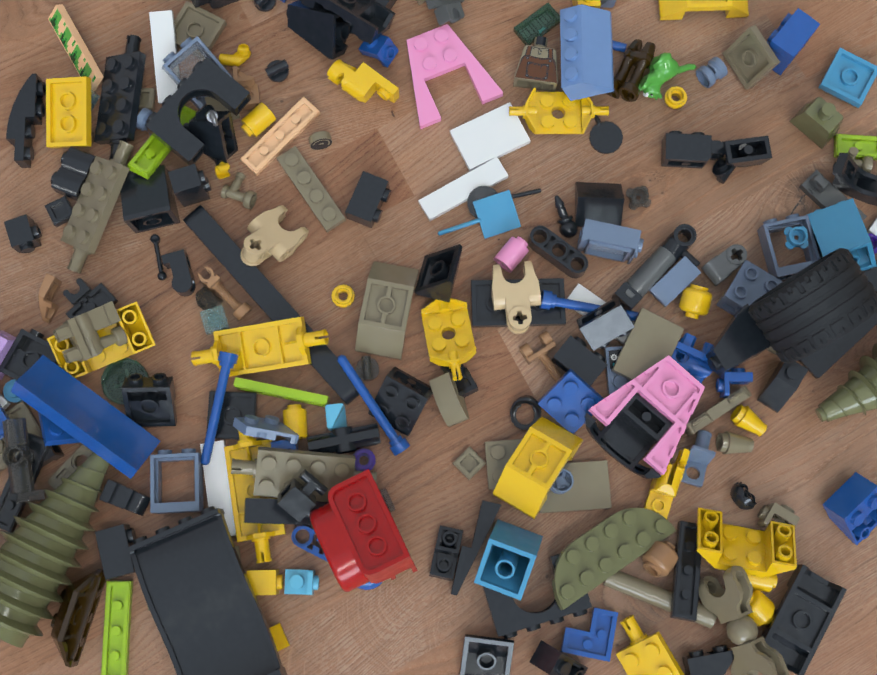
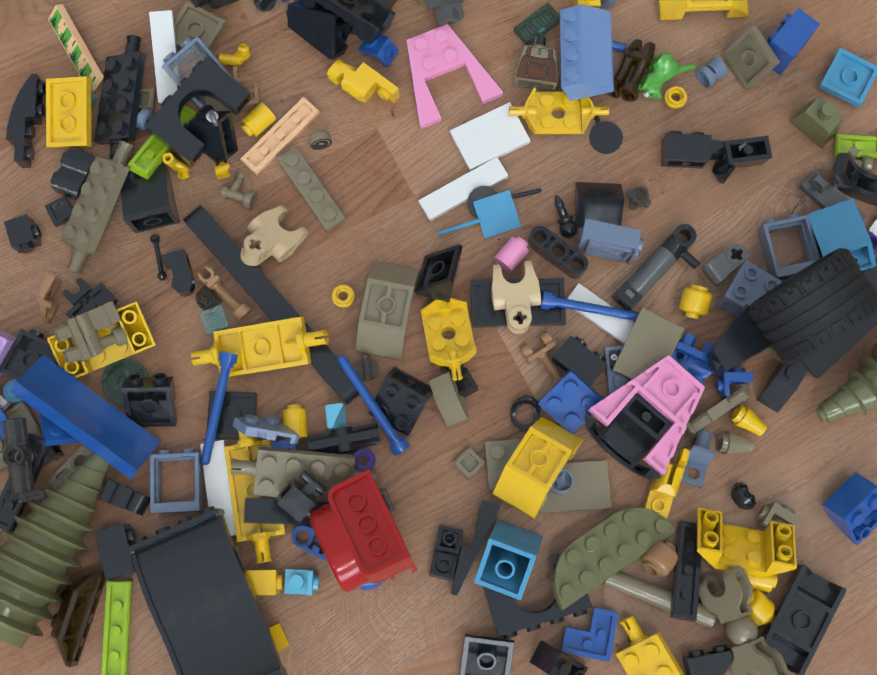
(176, 165): none -> yellow arm
(190, 185): black brick -> none
(277, 70): black plate -> none
(281, 392): lime tile -> none
(368, 199): black brick -> none
(605, 324): brick -> none
(675, 281): sand blue slope -> none
(801, 233): dark azure plate -> none

